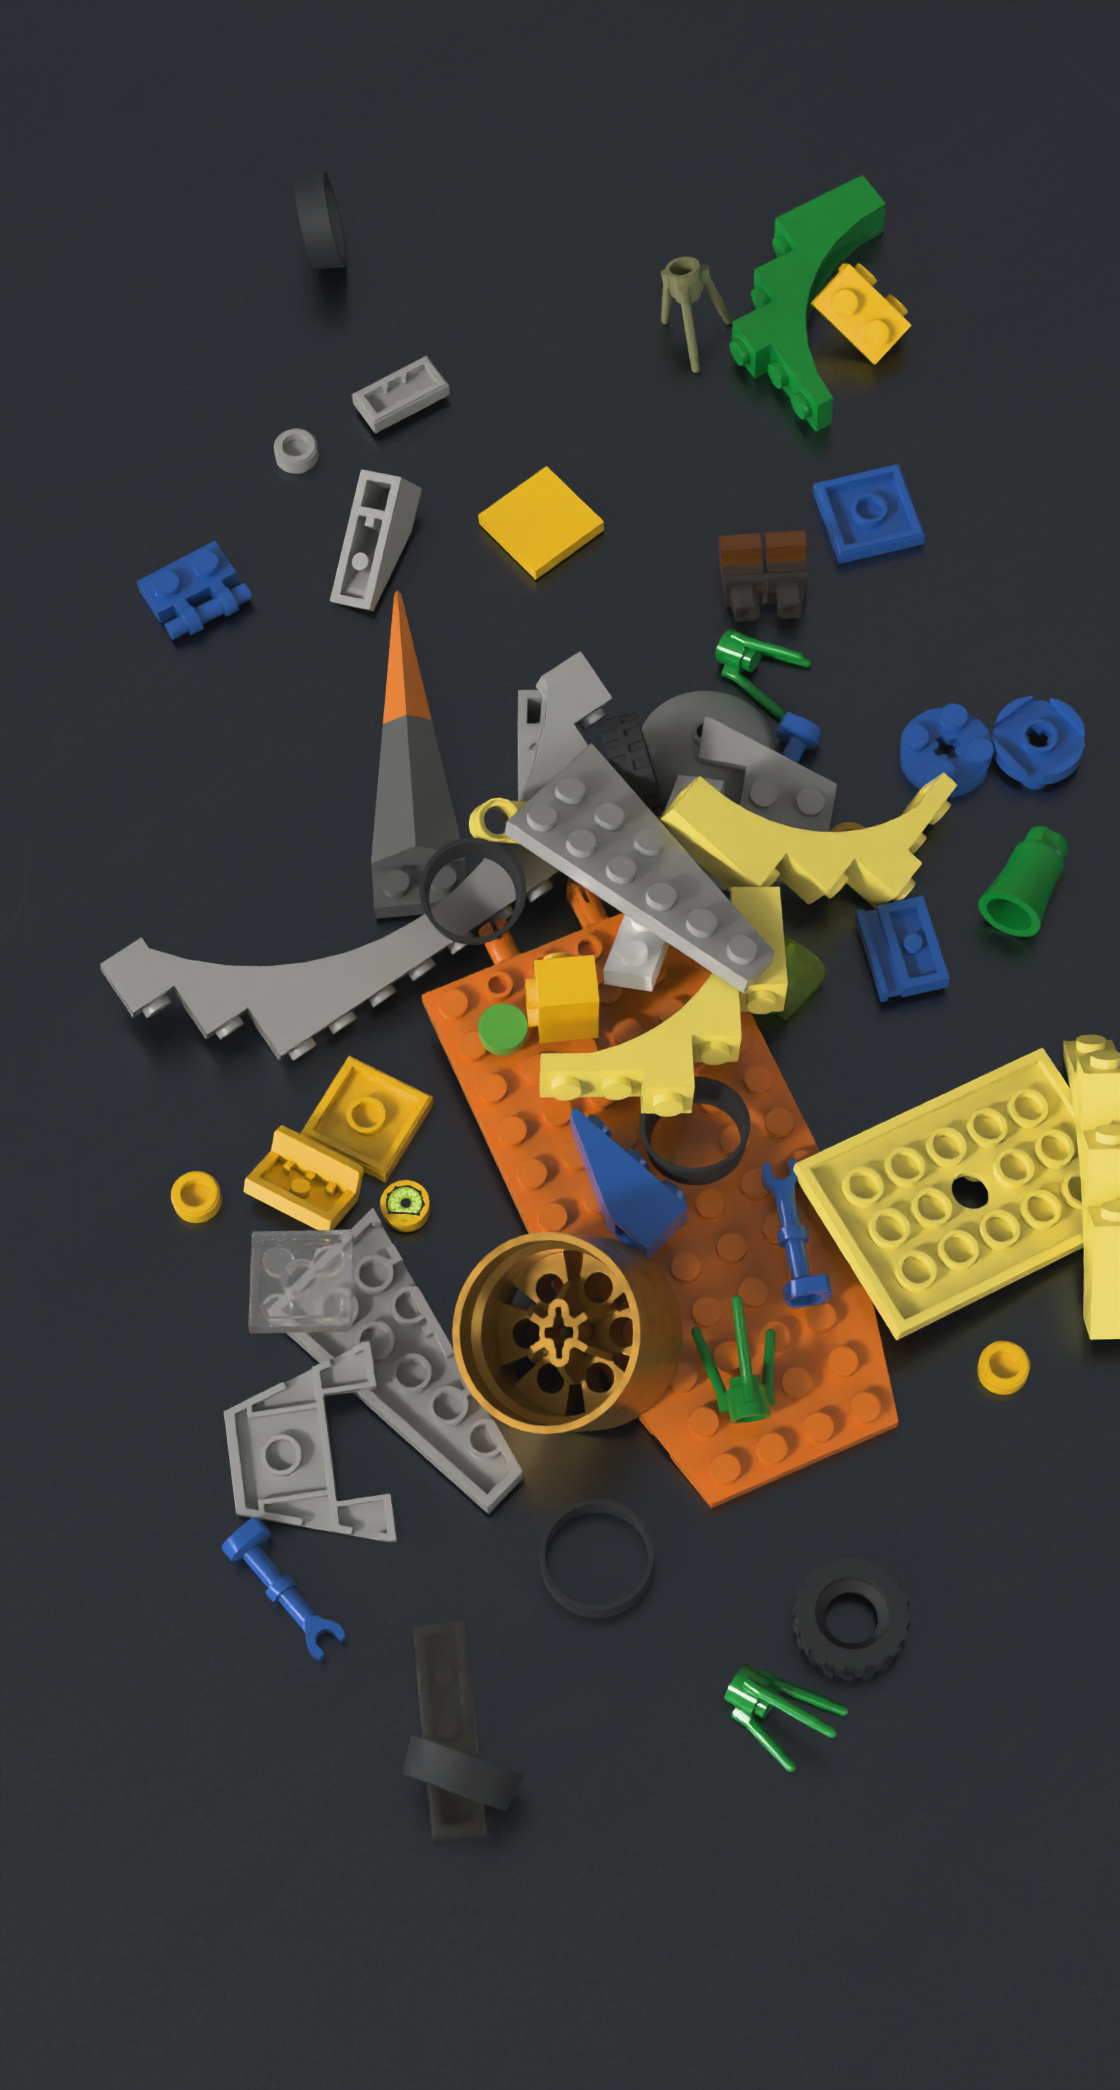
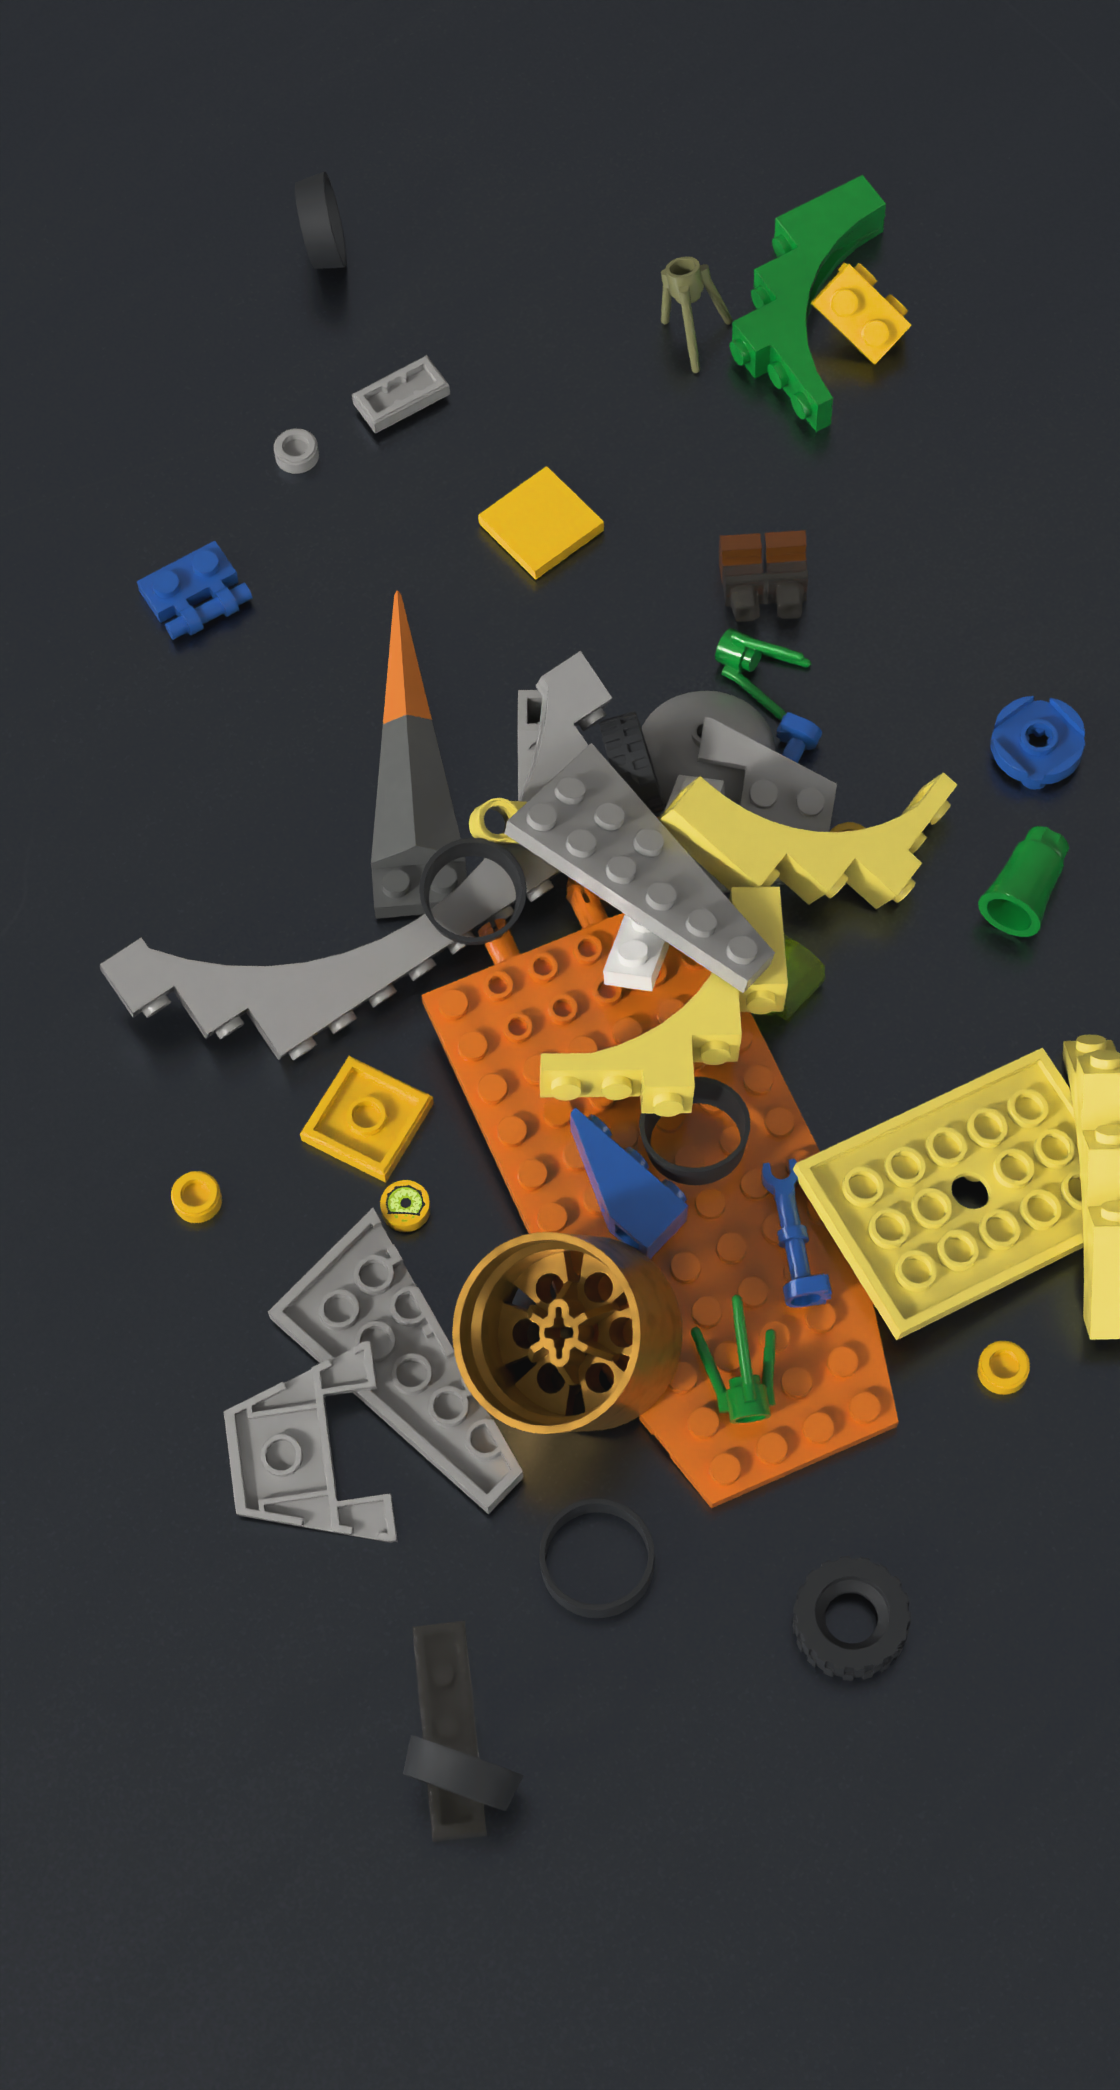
(246, 1545): blue piece -> none
(301, 1281): clear plate -> none
(306, 1180): yellow bracket -> none
(374, 538): light grey slope -> none
(503, 1029): bright green tile -> none
(563, 998): yellow brick -> none
(760, 1691): green plant -> none
(869, 513): blue tile -> none
(902, 948): blue plate -> none
(951, 727): blue plate -> none

